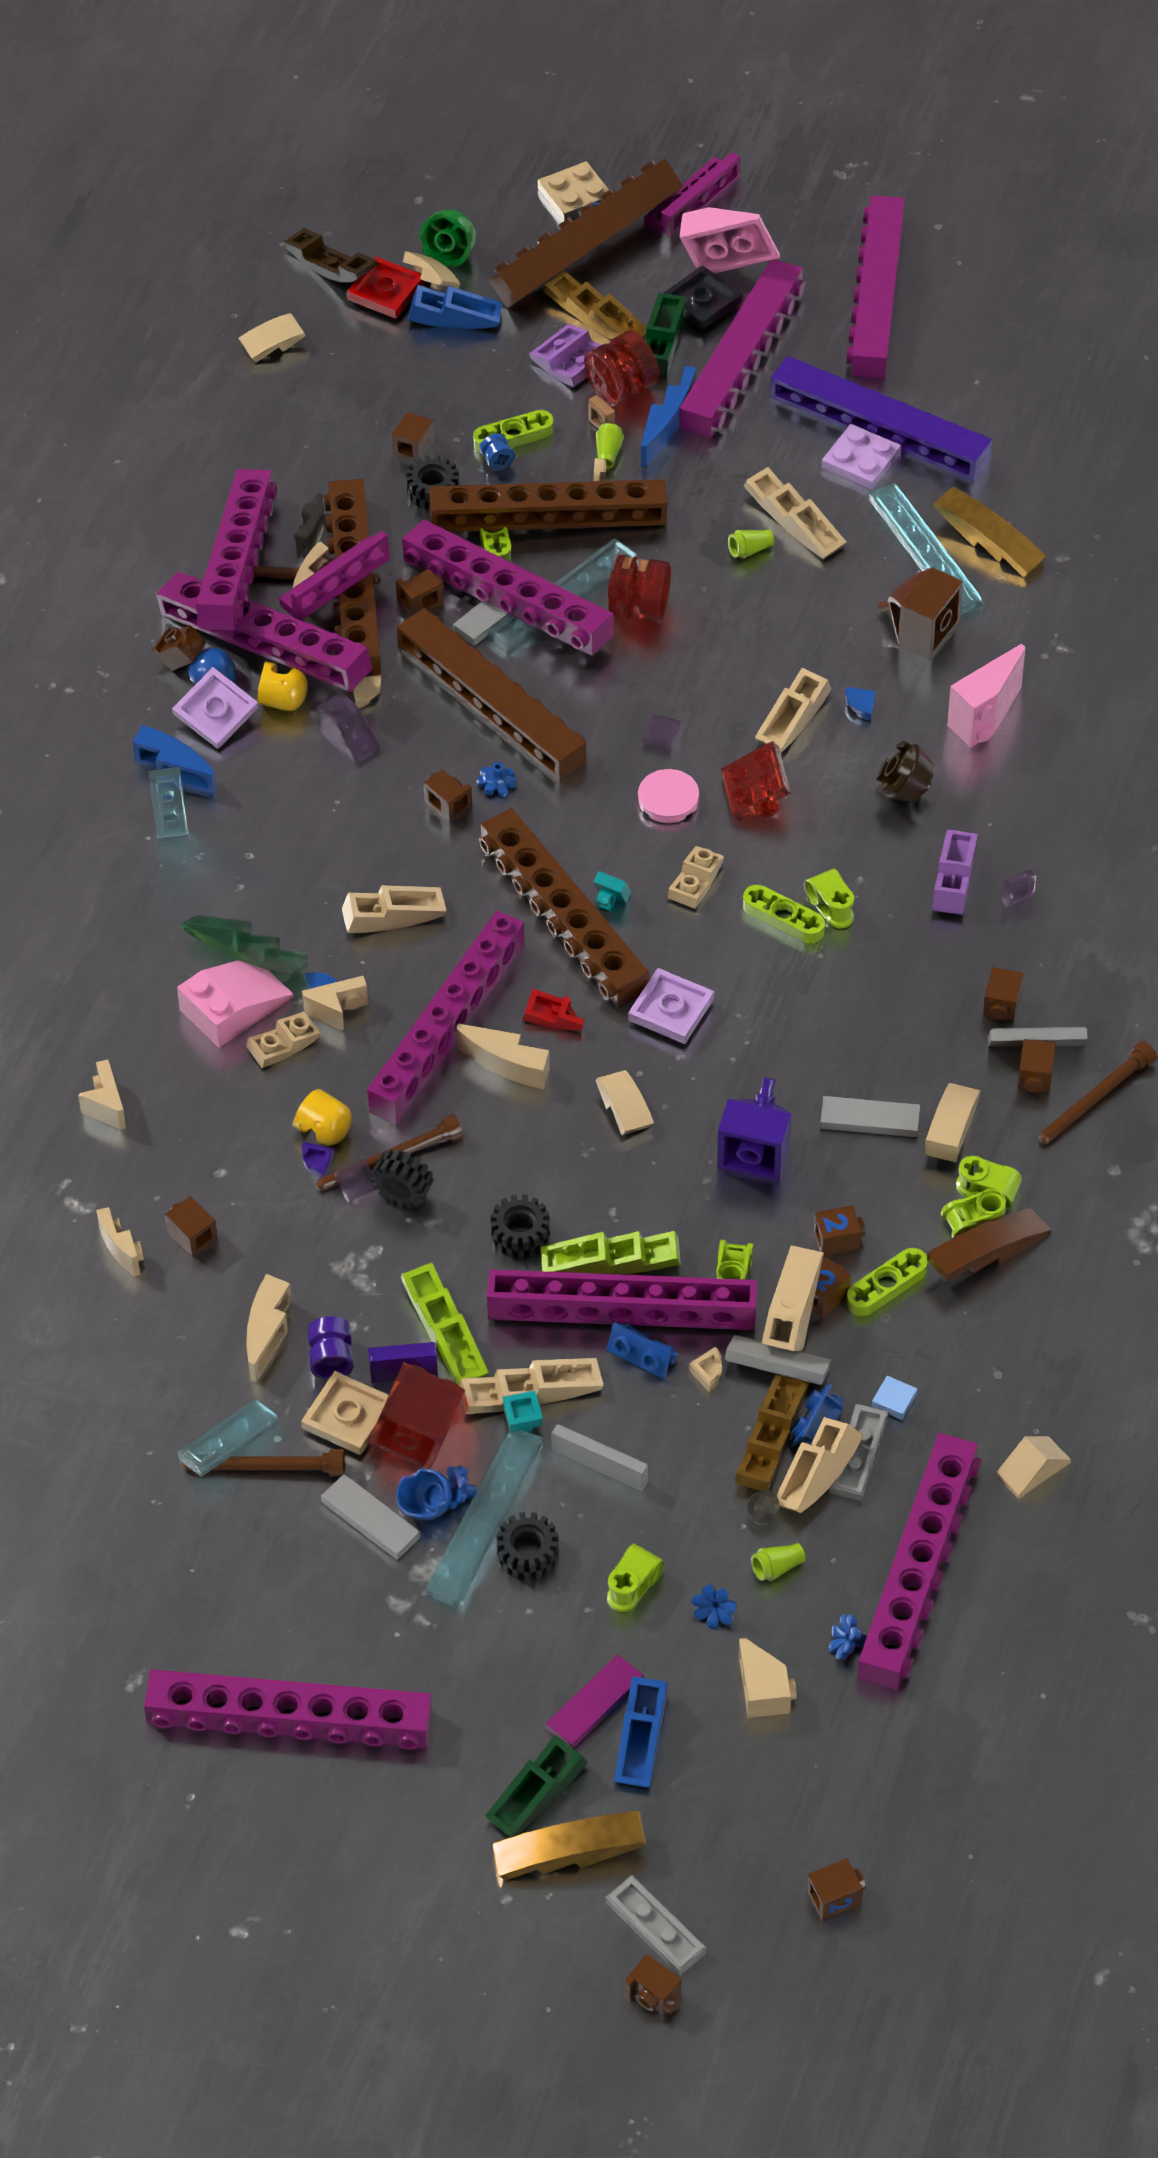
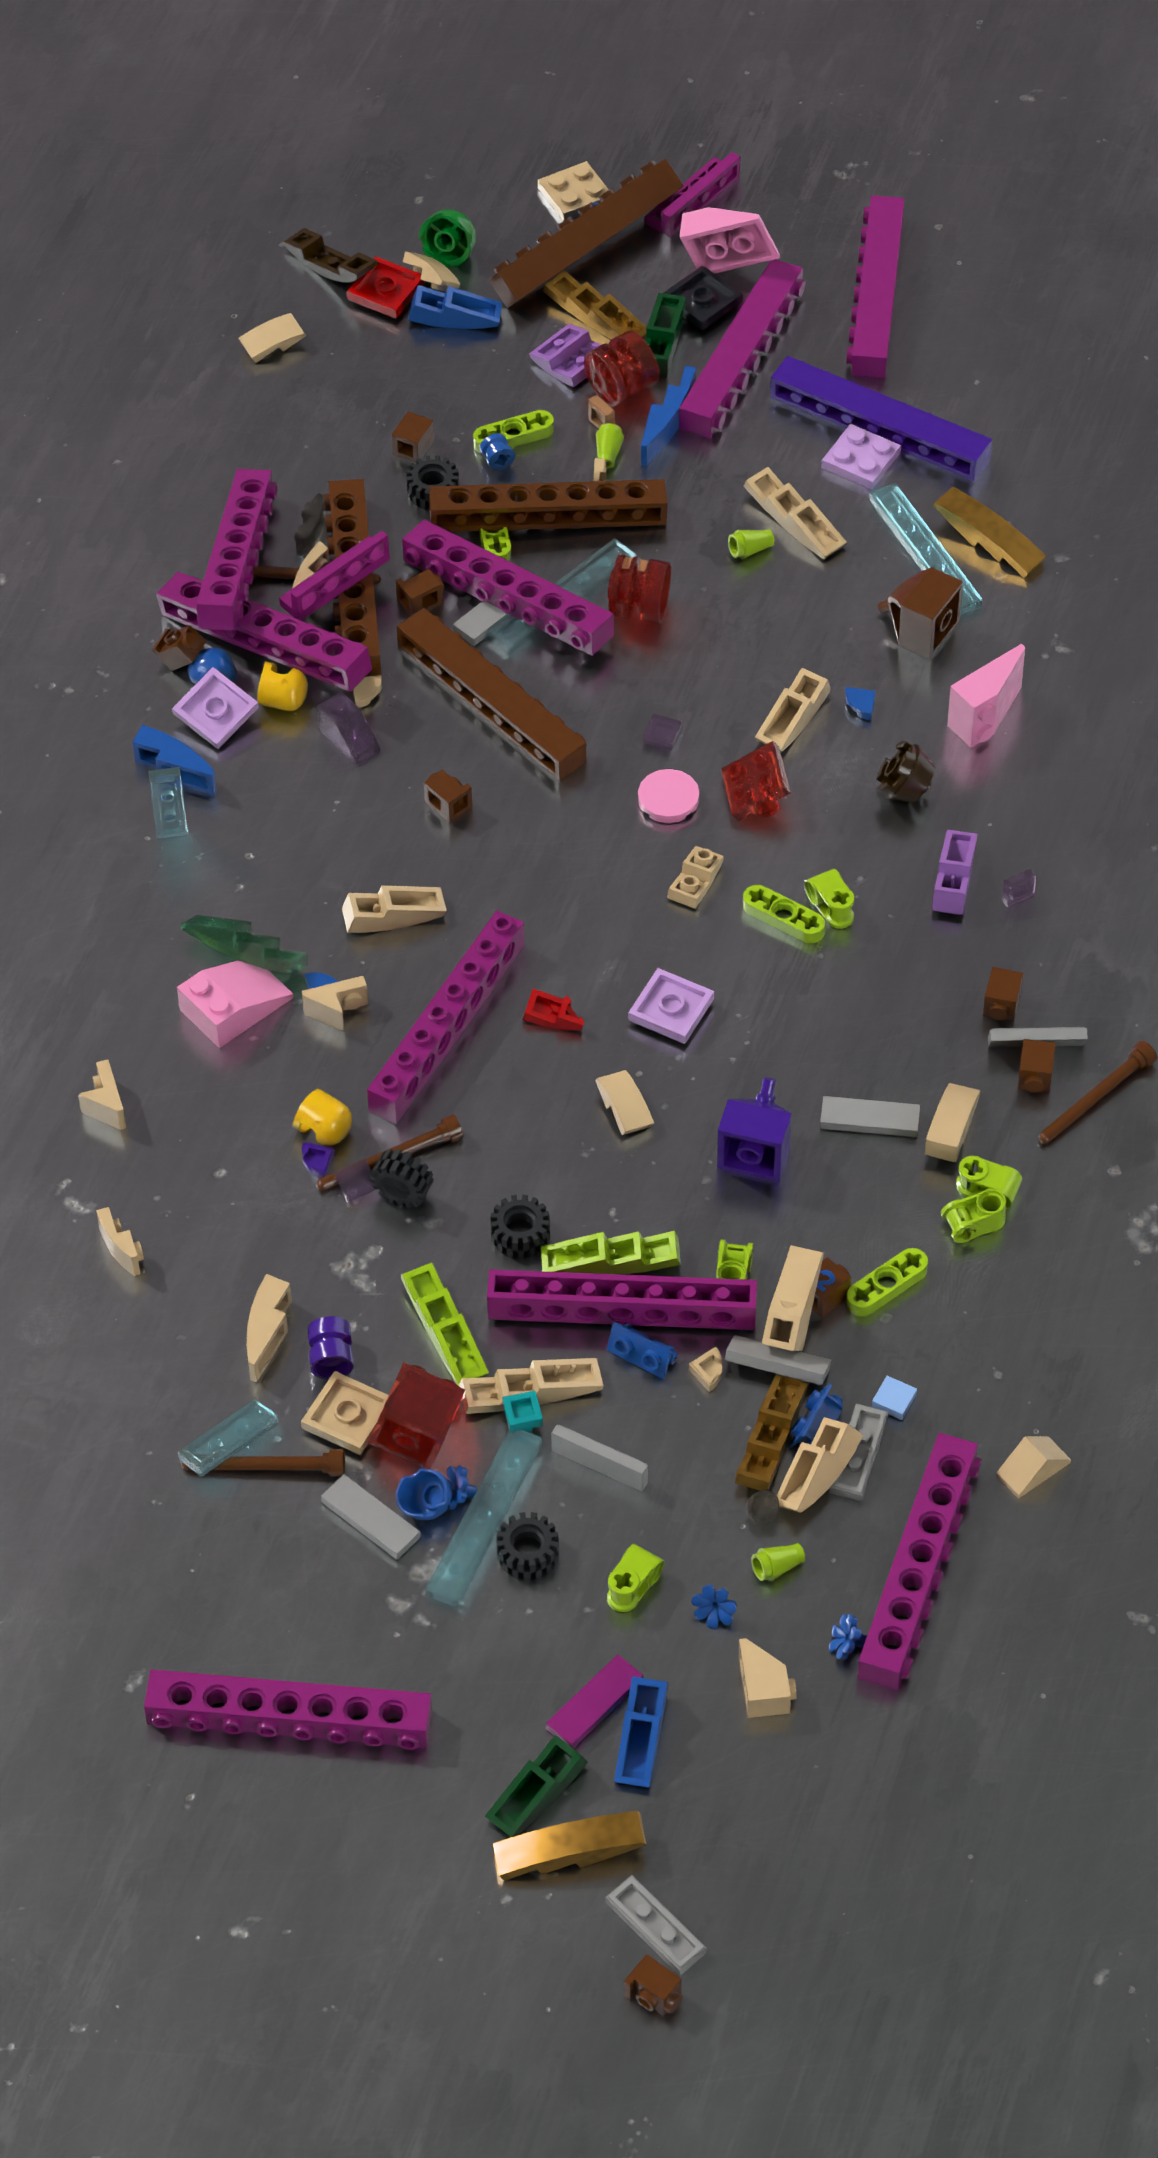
(191, 1226): reddish brown brick -> none
(285, 1040): tan slope -> none
(387, 1360): dark purple panel -> none
(497, 779): blue plant -> none
(504, 1055): tan slope -> none
(564, 908): reddish brown brick -> none
(610, 890): teal tile -> none
(836, 1888): reddish brown brick -> none
(838, 1231): reddish brown brick -> none
(987, 1243): reddish brown slope -> none

